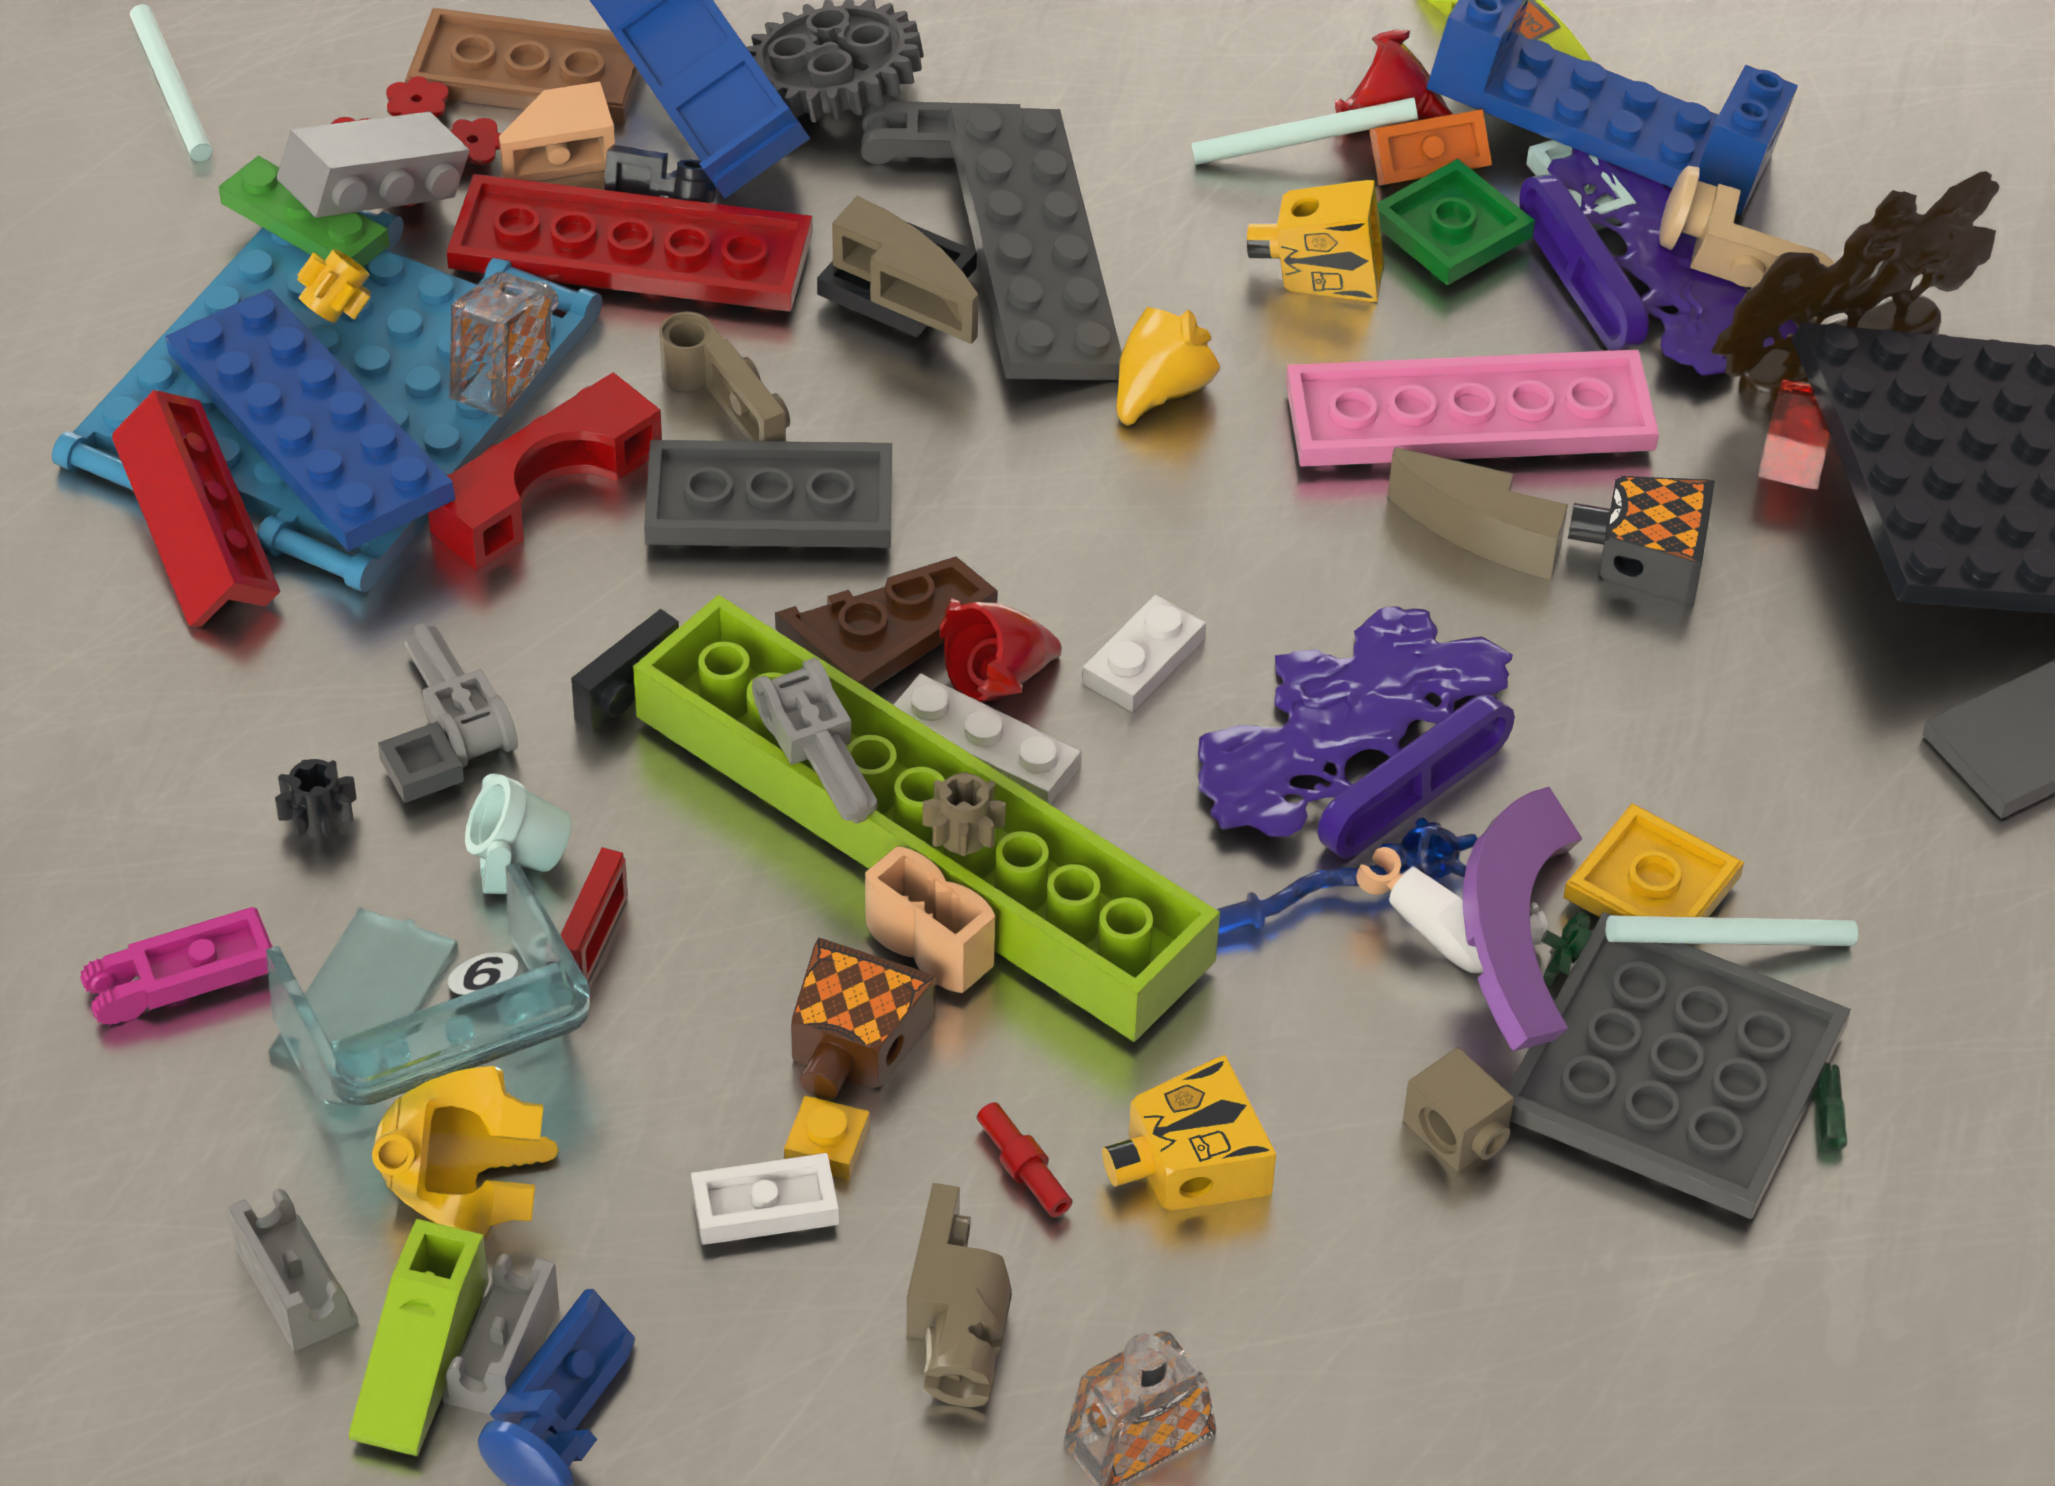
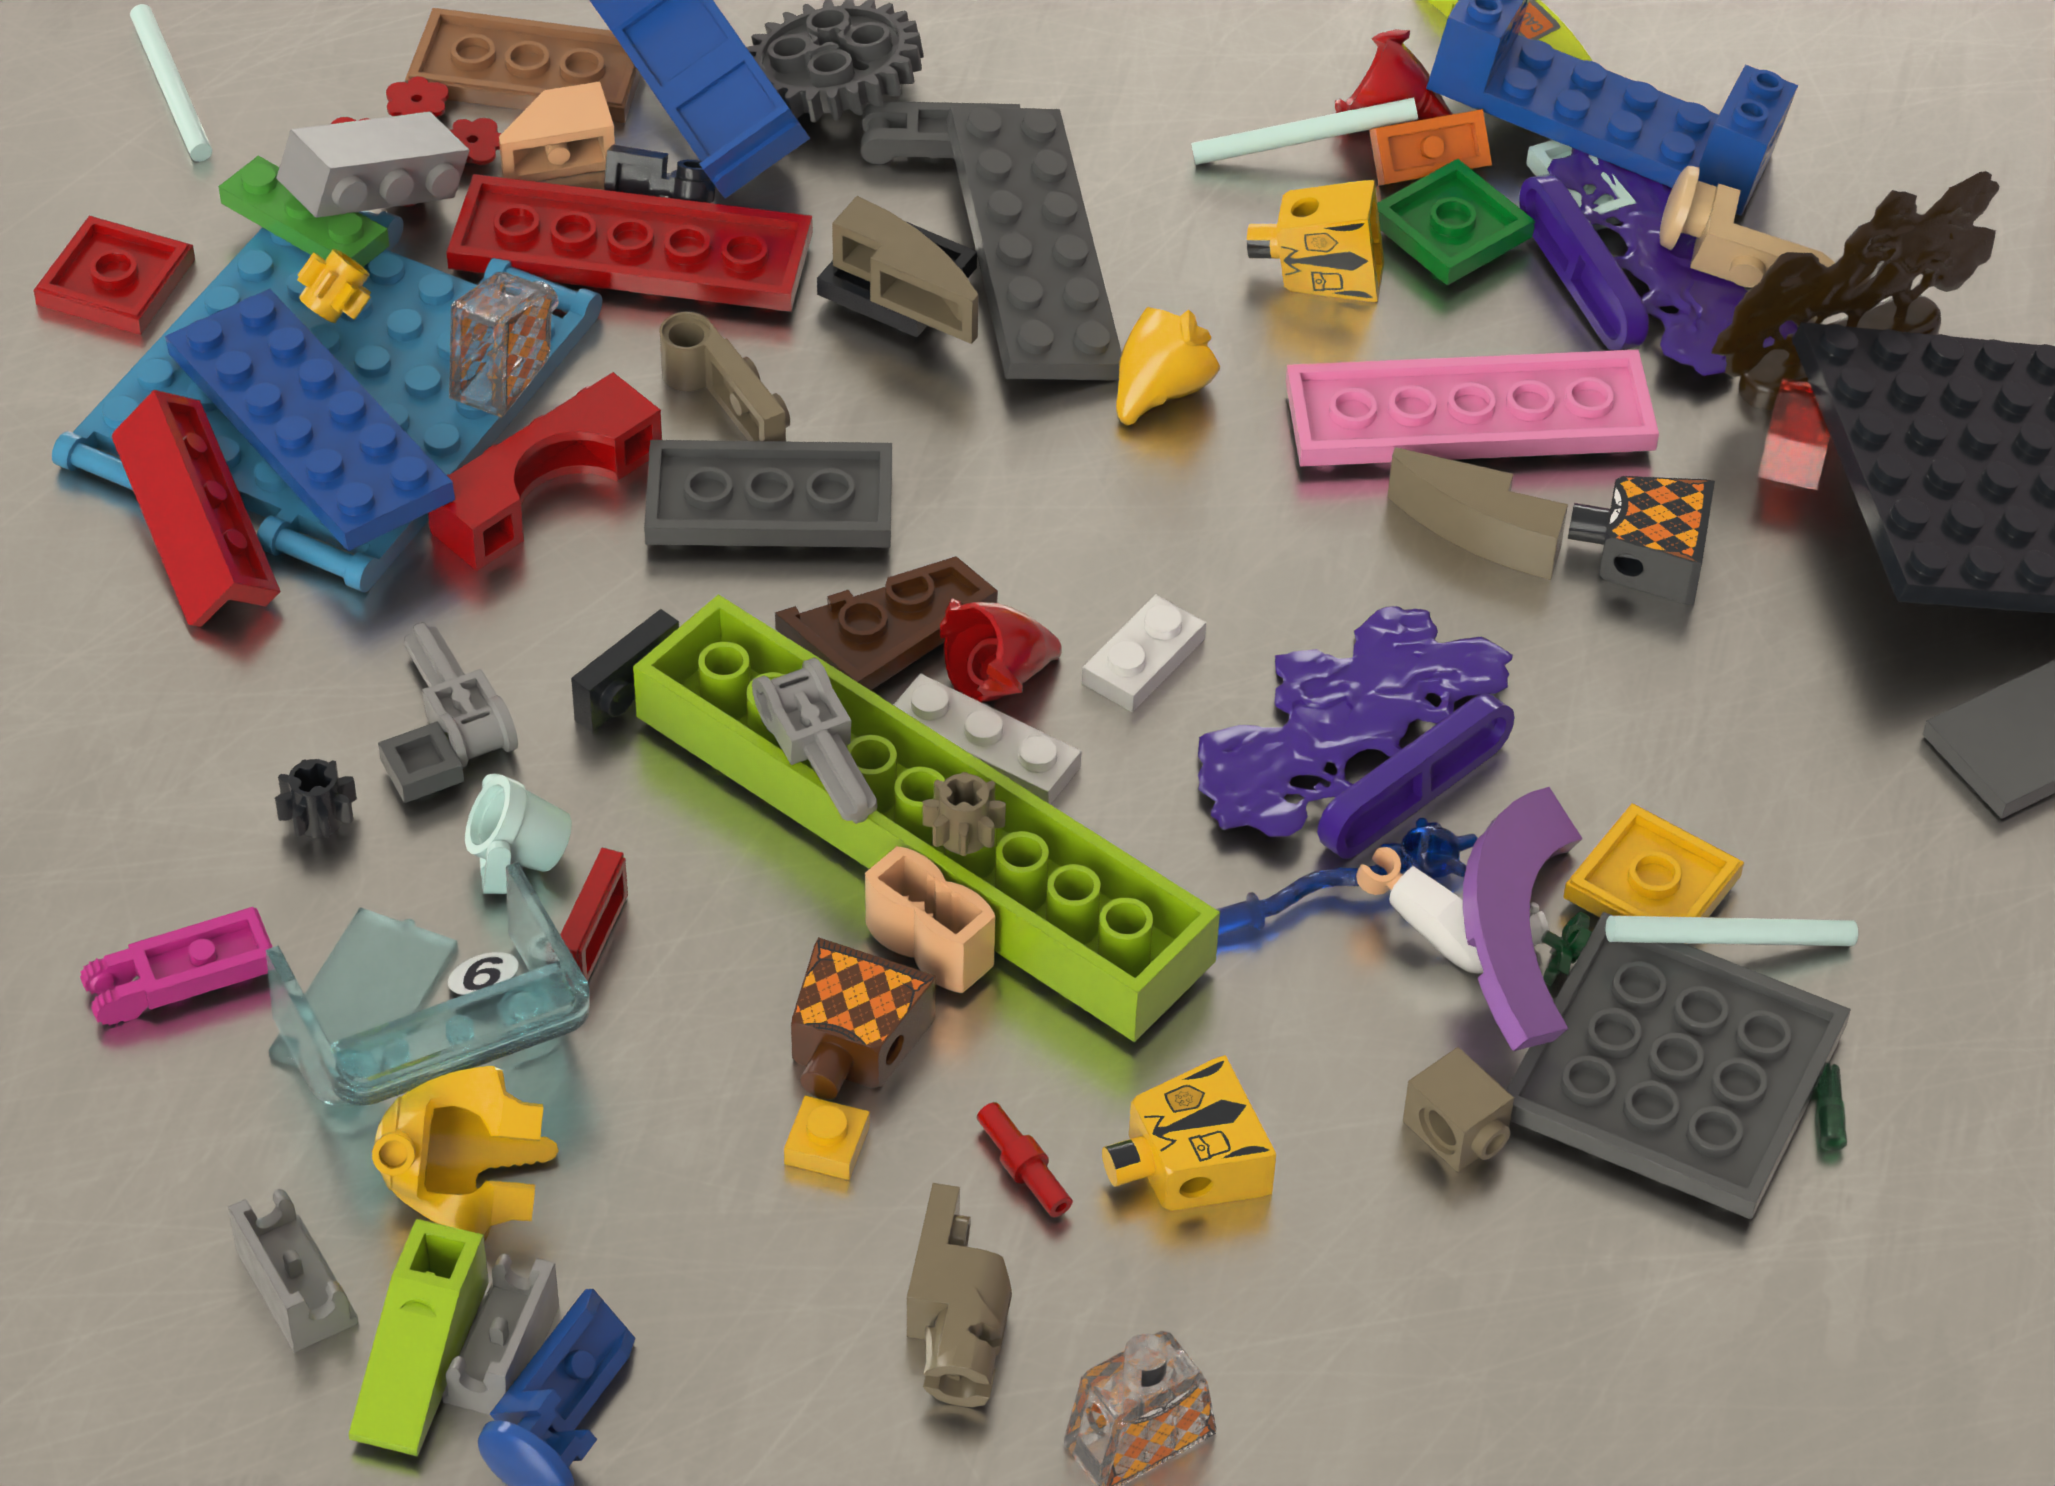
(114, 275): none -> red tile
(764, 1198): white plate -> none

